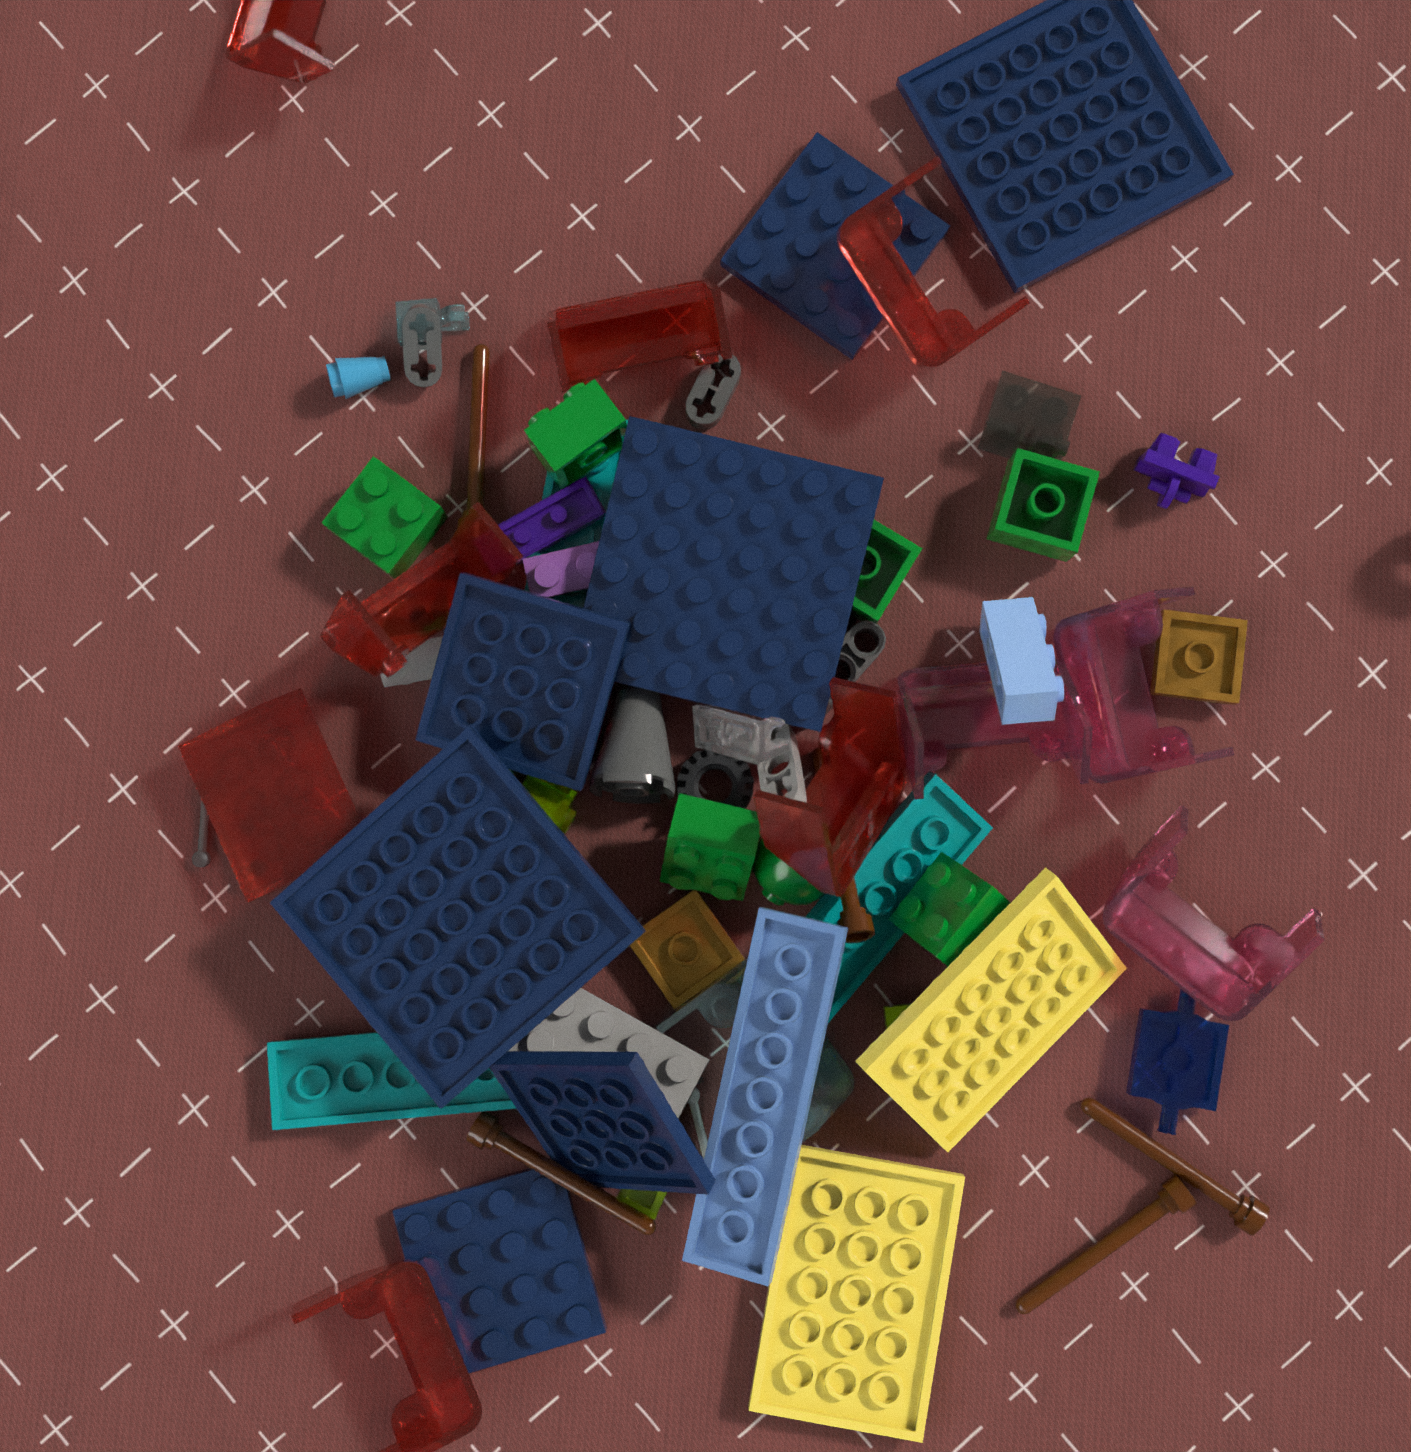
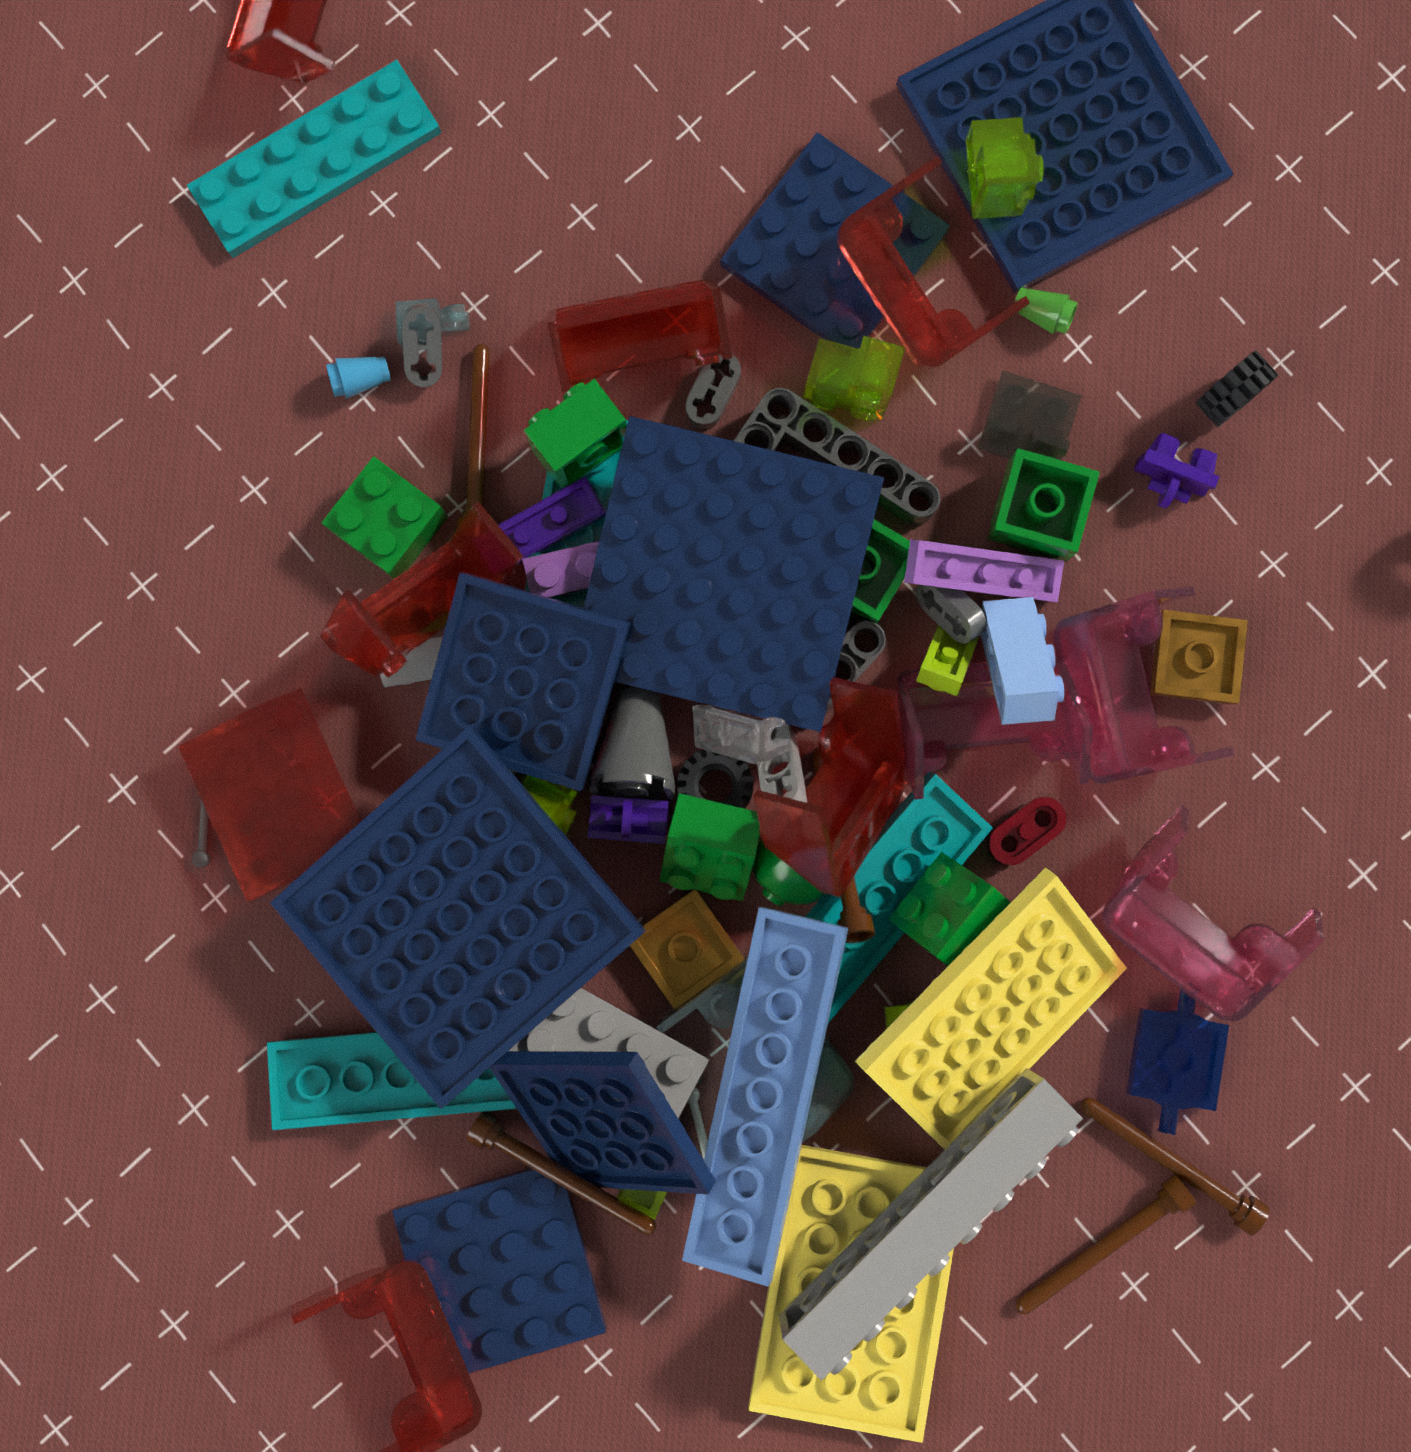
(314, 158): none -> teal plate
(628, 819): none -> dark purple hips
(838, 438): none -> dark grey beam
(854, 377): none -> clear neon green brick
(927, 1223): none -> light grey brick
(946, 663): none -> lime plate
(952, 612): none -> dark grey beam
(983, 571): none -> medium lavender plate
(1001, 167): none -> clear neon green brick
(1025, 831): none -> dark red plate
(1048, 309): none -> bright green cone
(1236, 388): none -> black tyre

